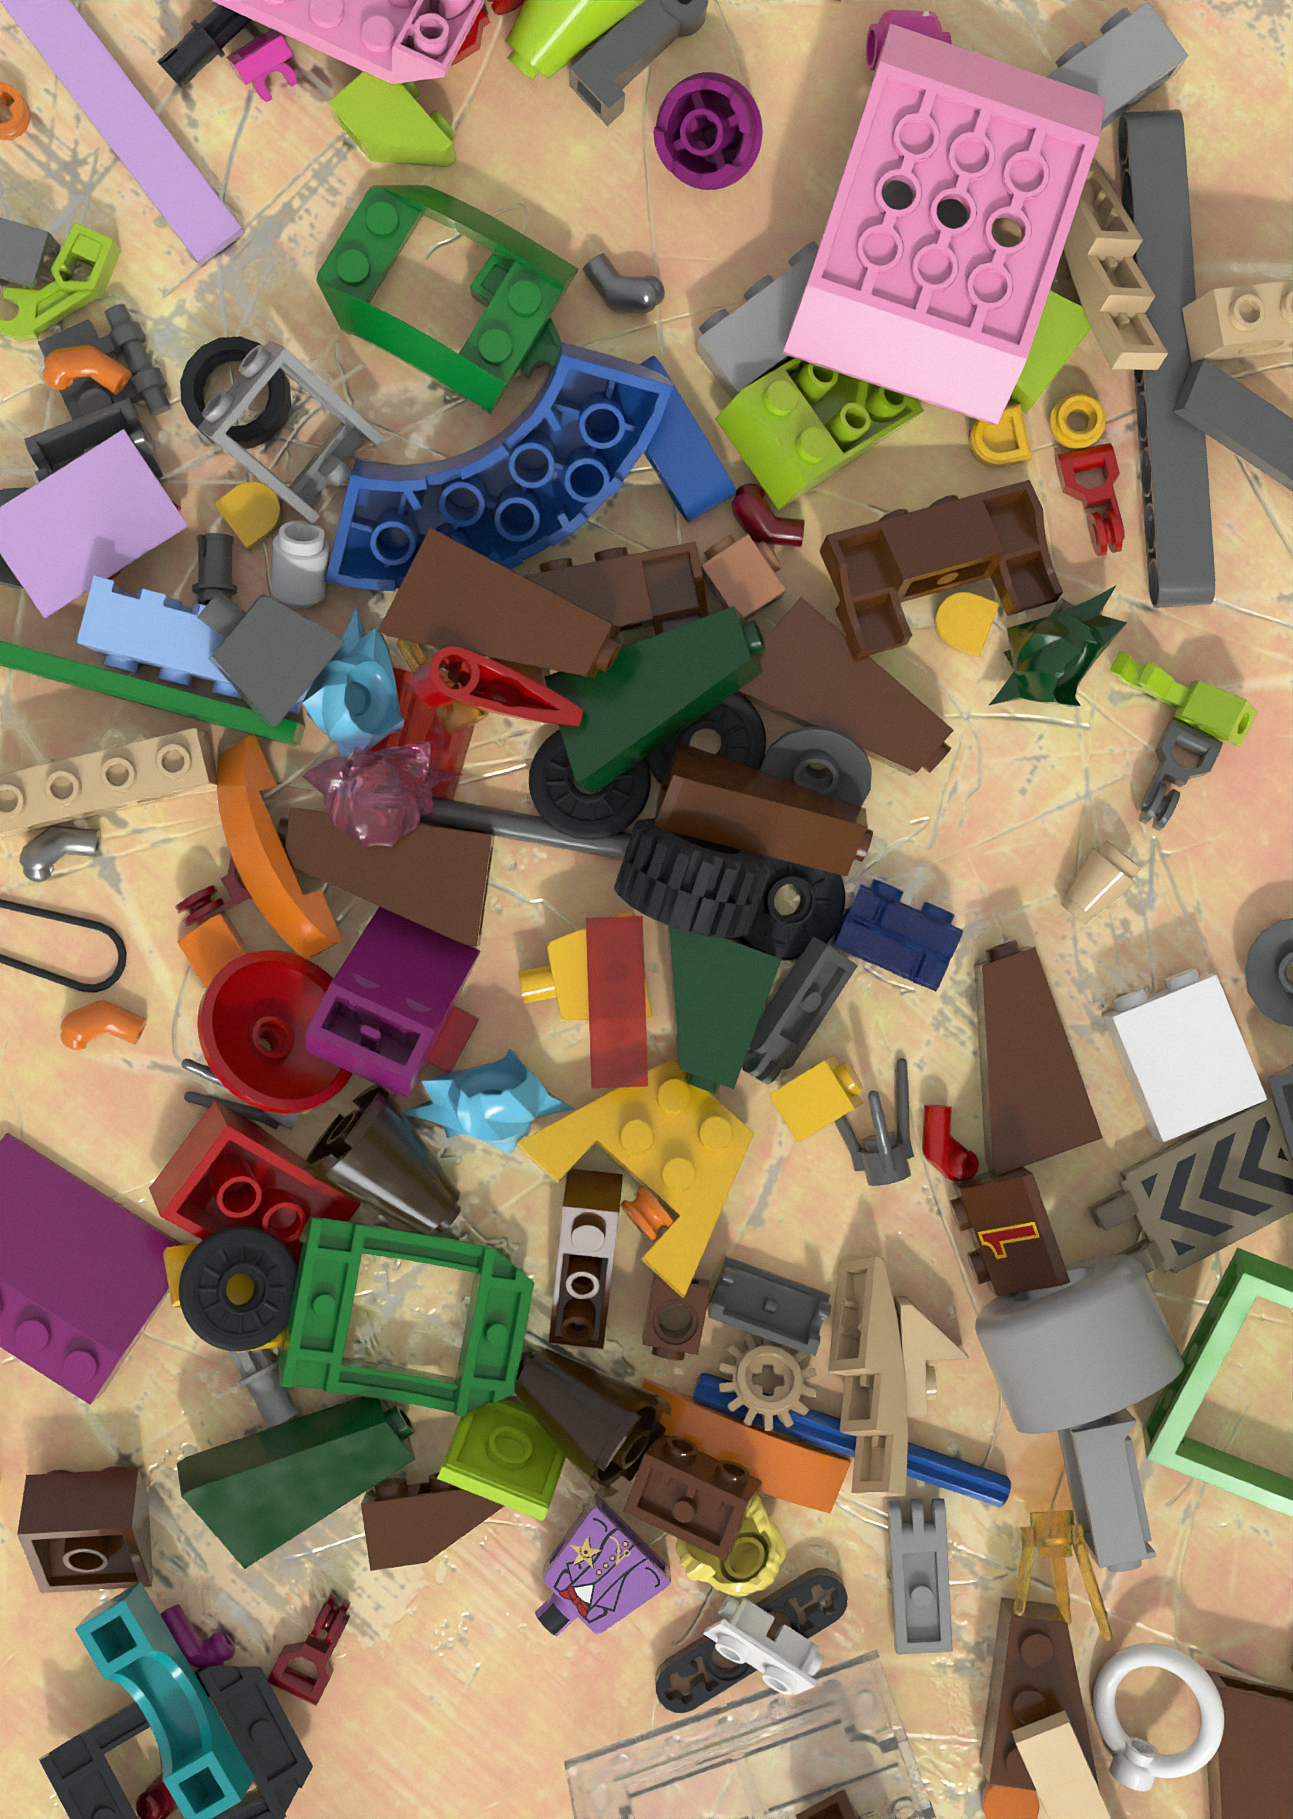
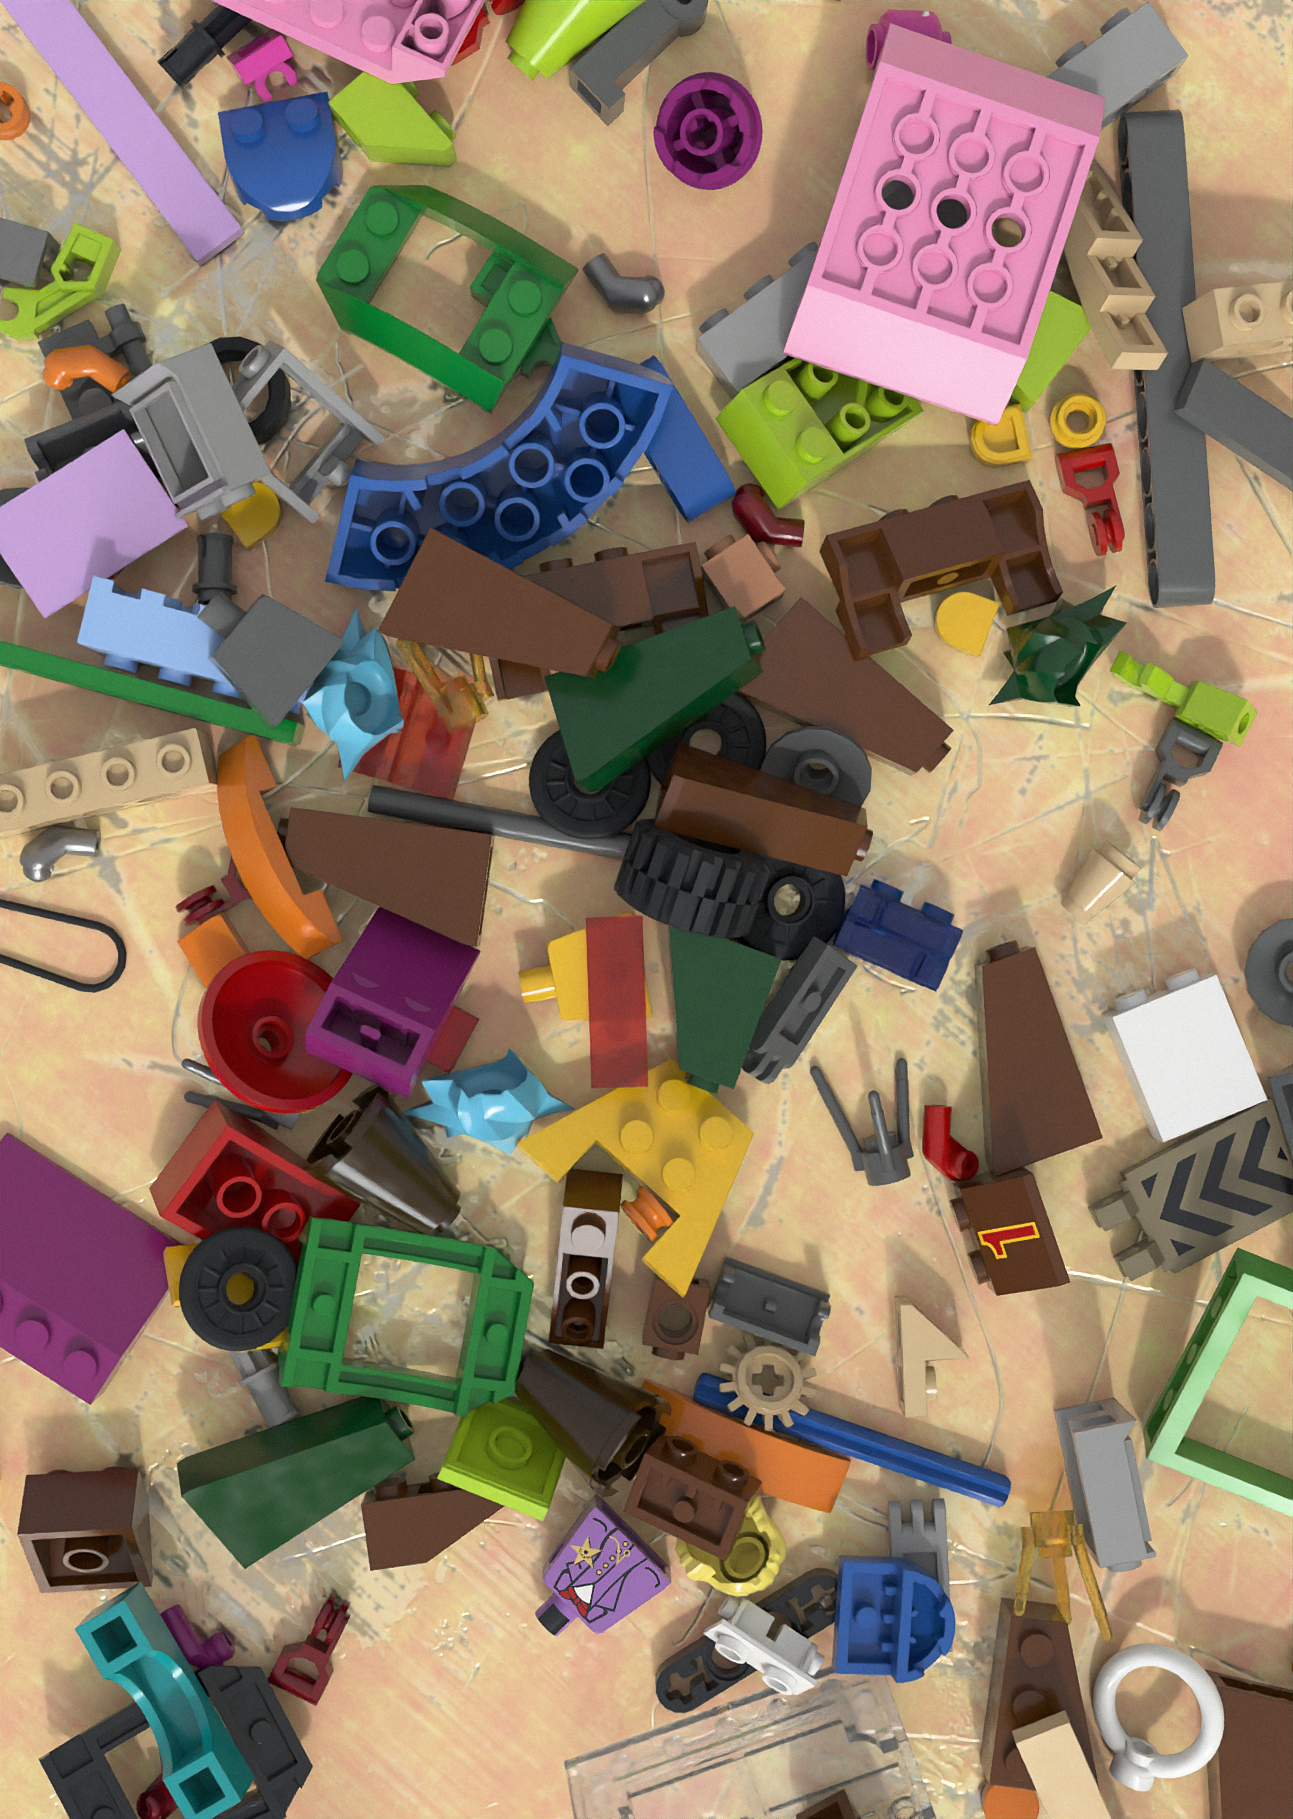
(96, 1019): orange arm -> none
(195, 432): none -> light grey window
(282, 155): none -> blue slope
(299, 564): white brick -> none
(379, 791): clear pink hair -> none
(490, 688): red piece -> none
(818, 1097): yellow brick -> none
(871, 1358): tan slope -> none
(889, 1618): none -> blue slope
(1079, 1345): light grey piece -> none

